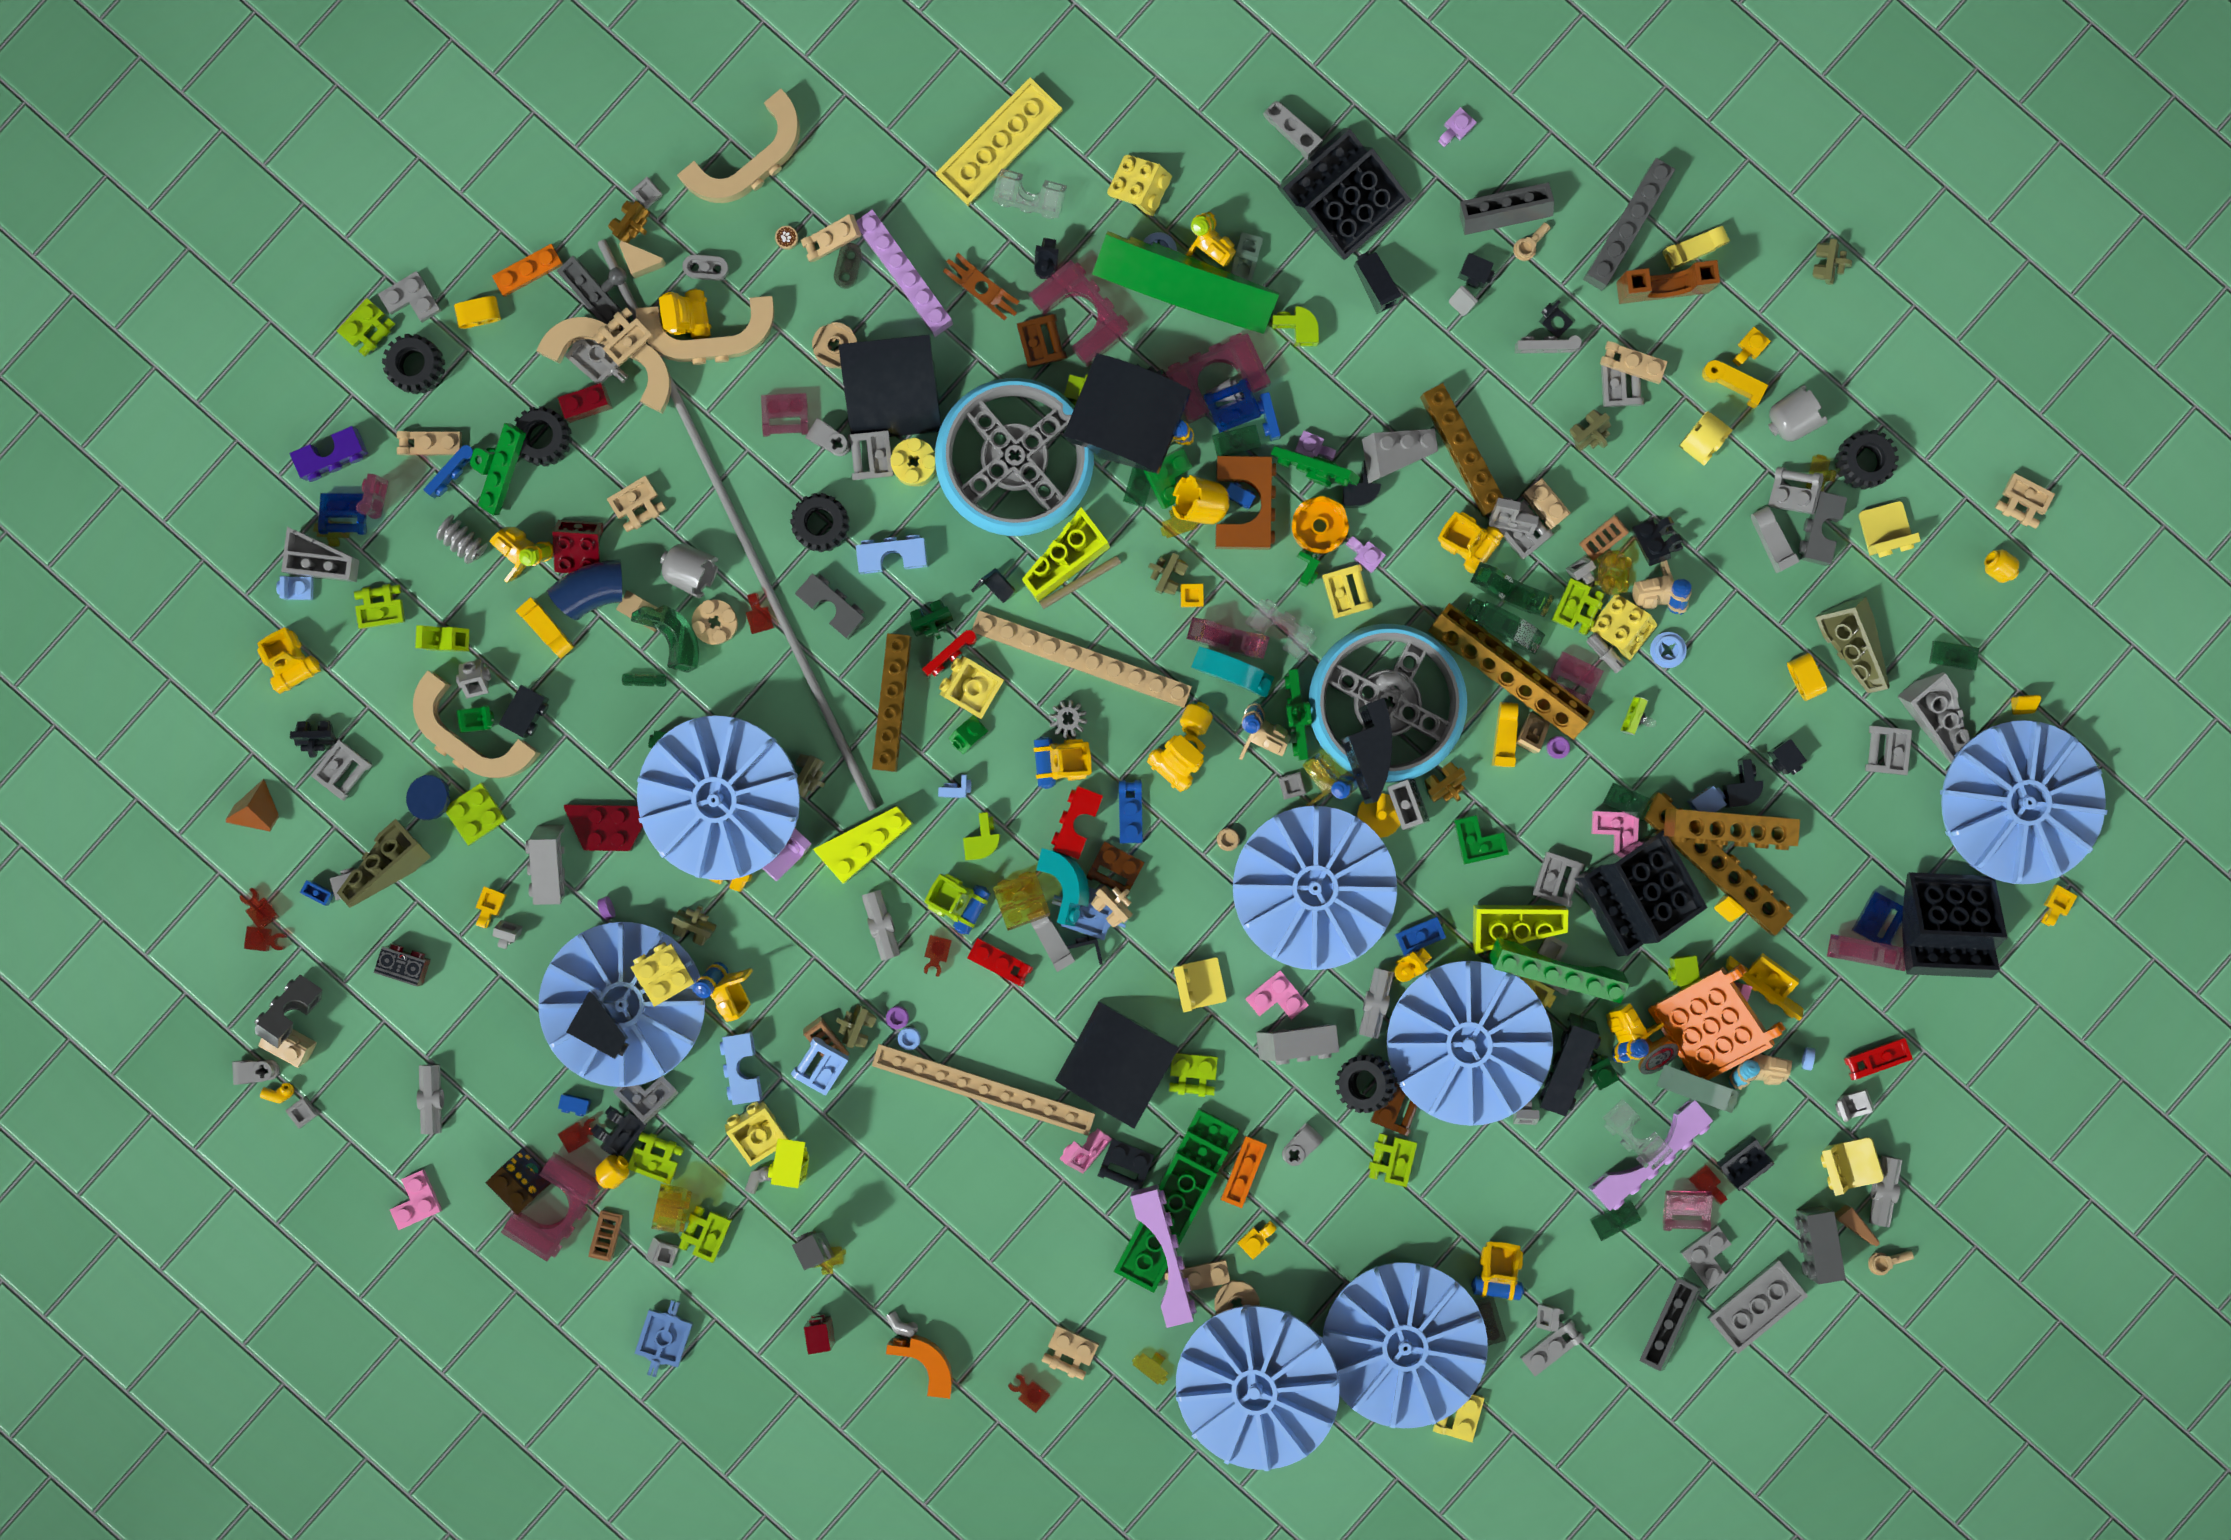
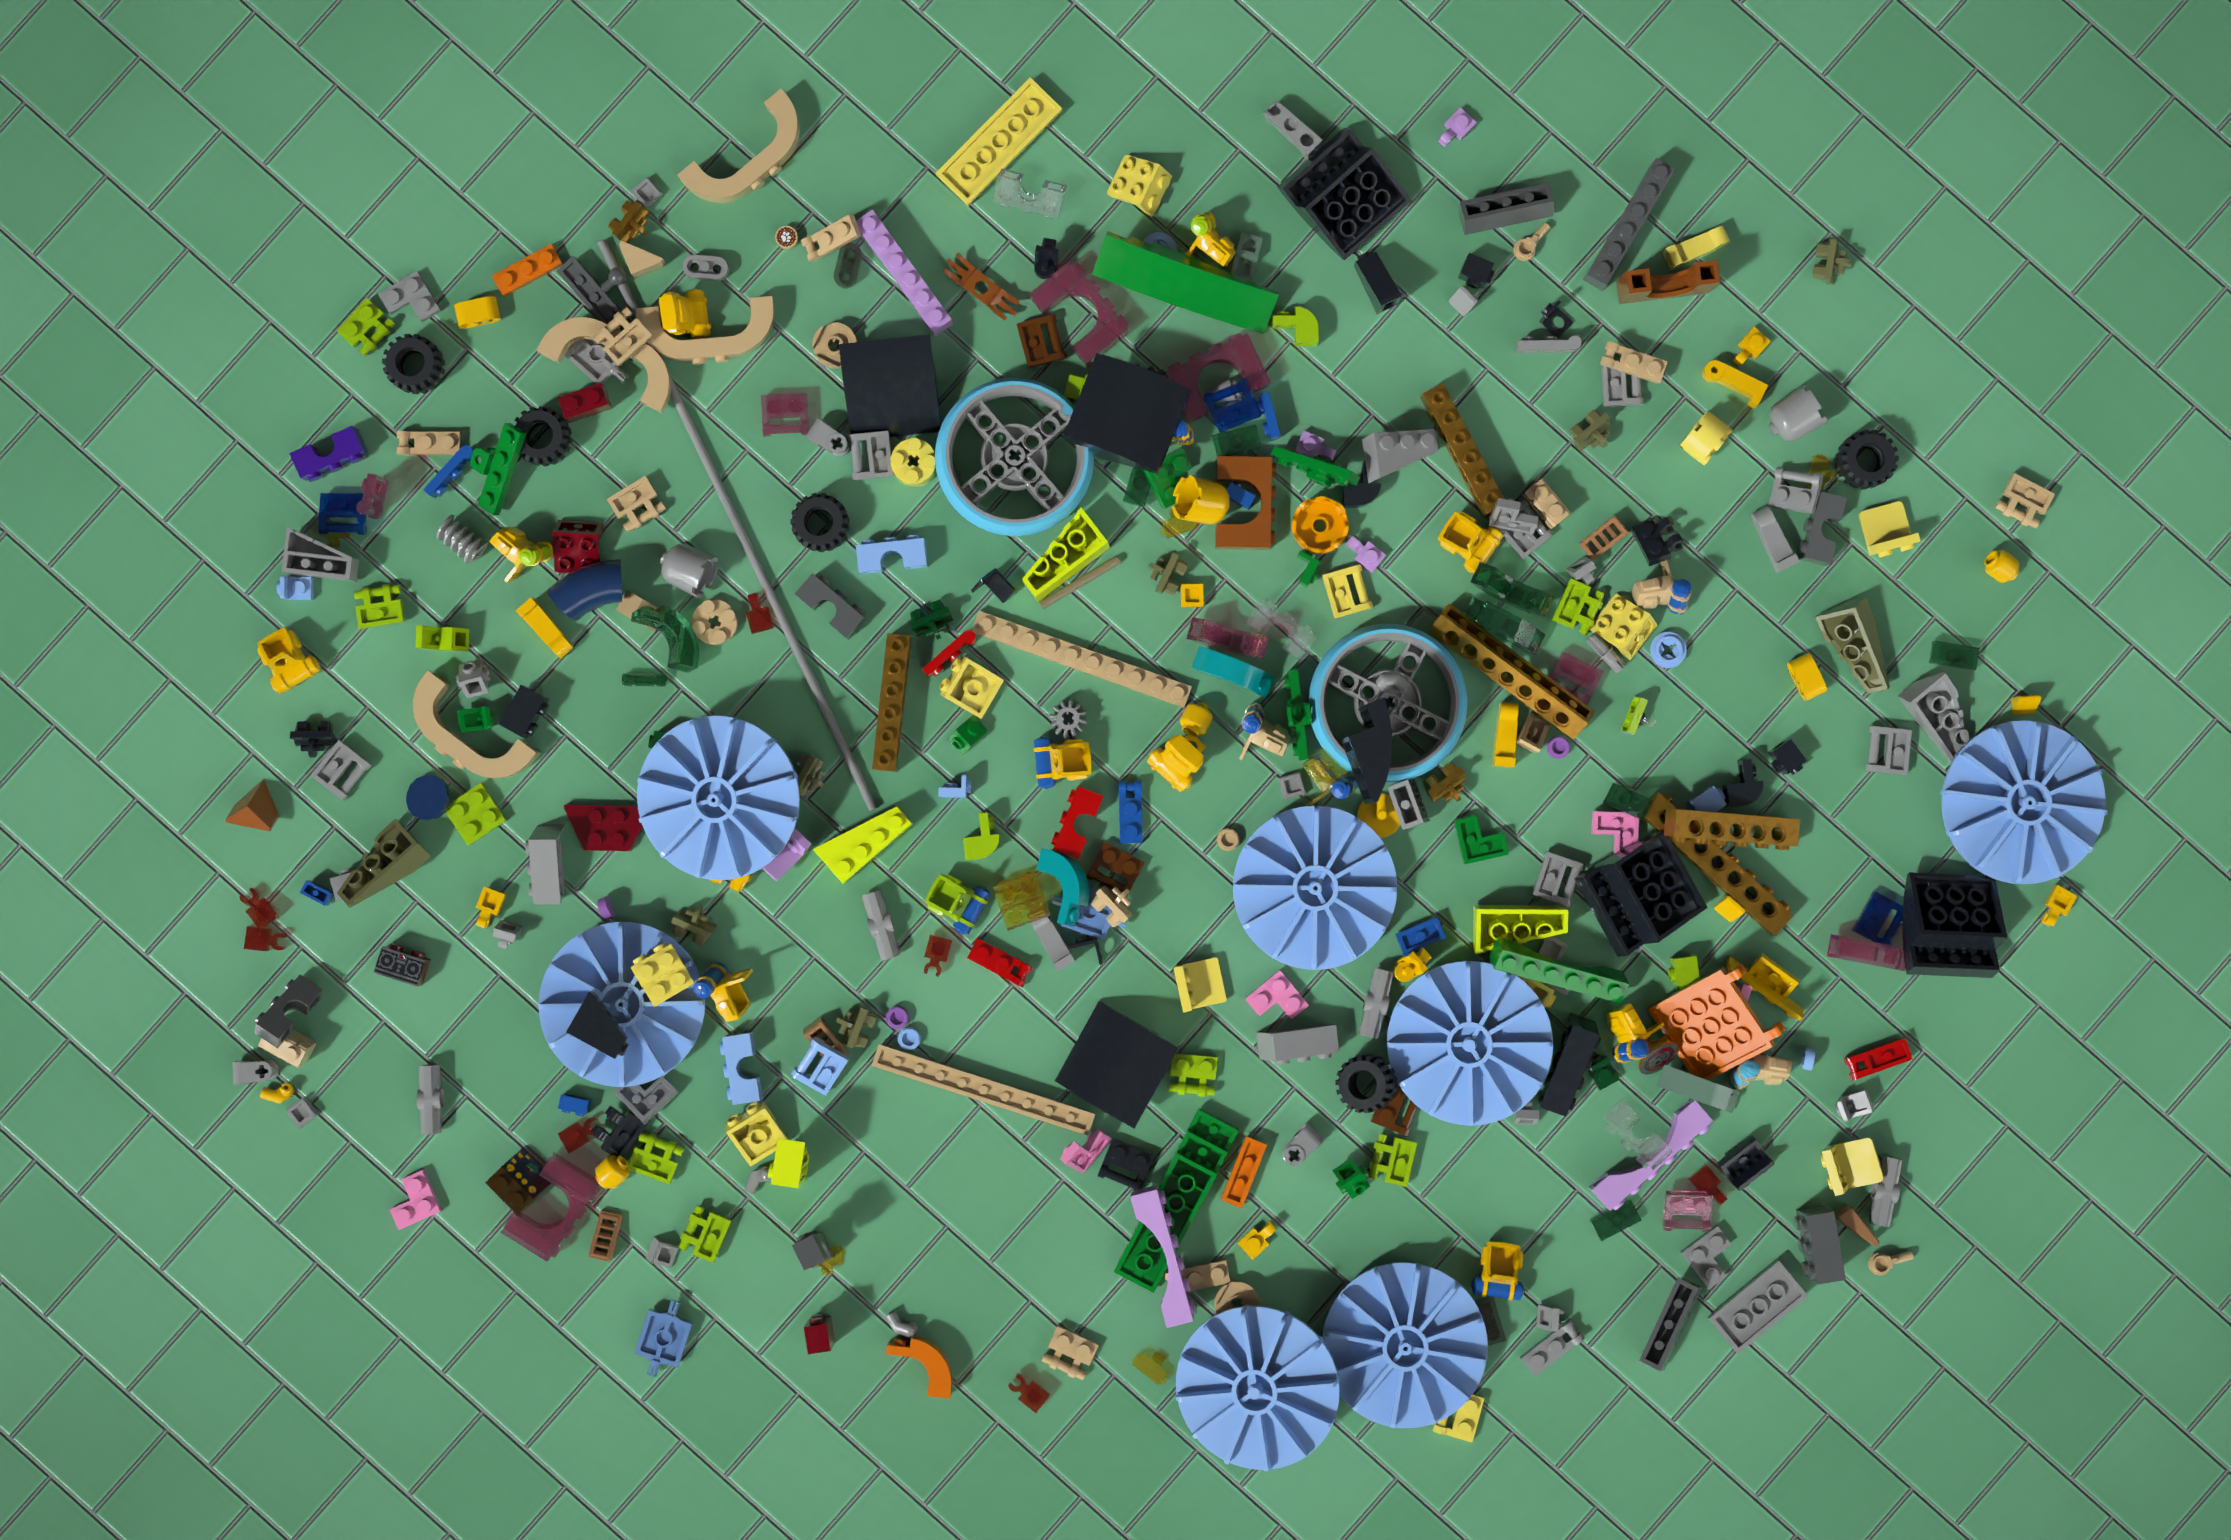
(670, 1208): clear yellow brick -> none
(1351, 1178): none -> green brick
(1613, 572): clear yellow plate -> none

